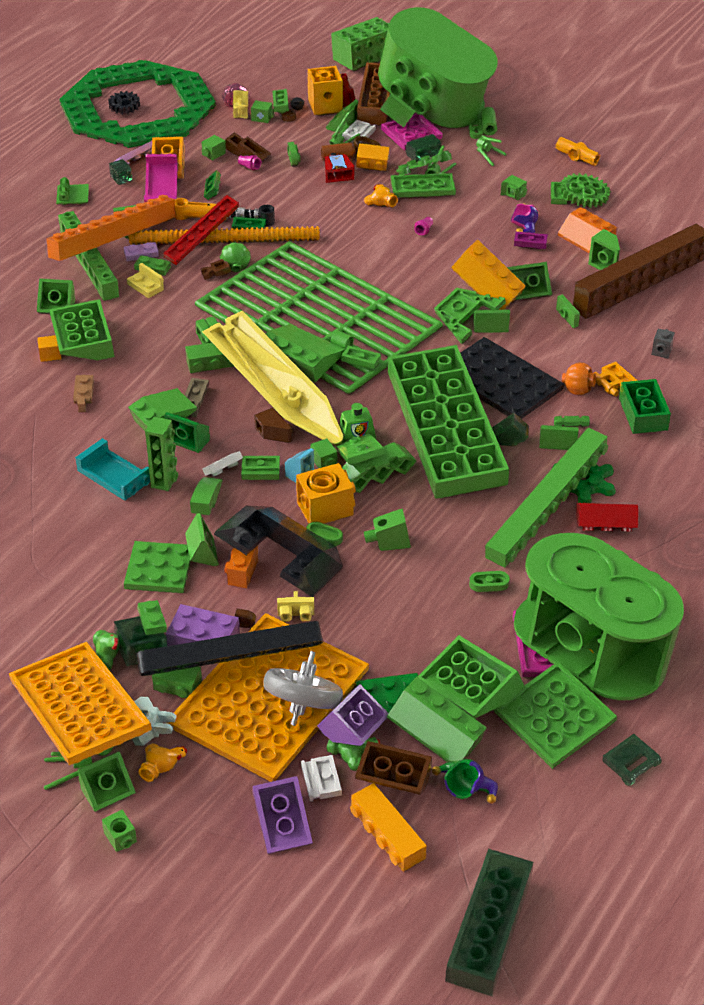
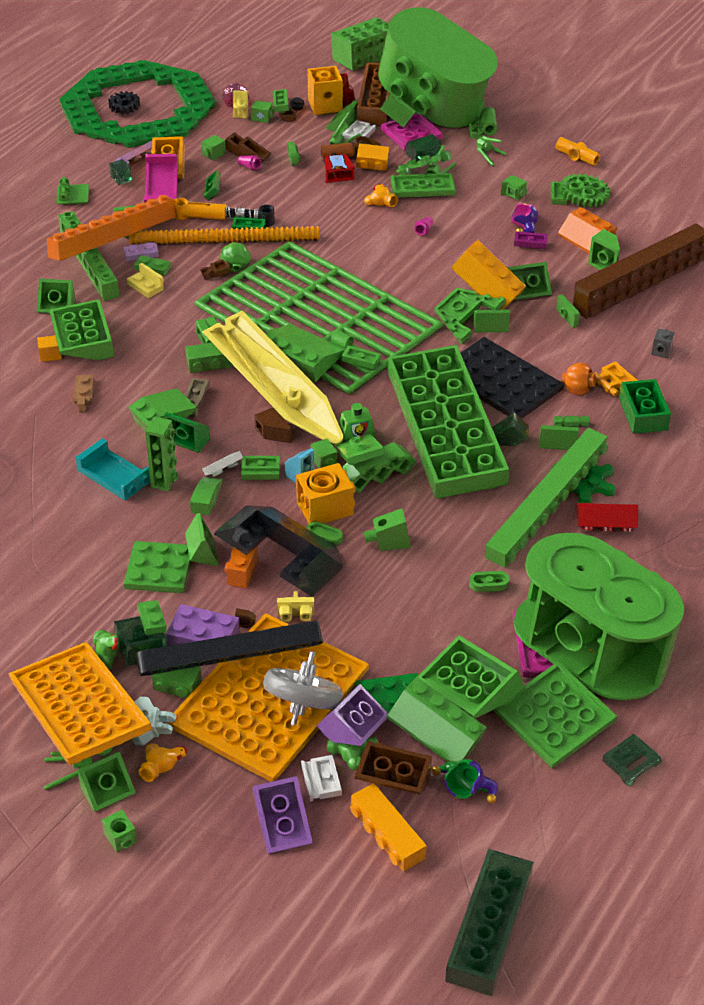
(201, 230): red plate -> none

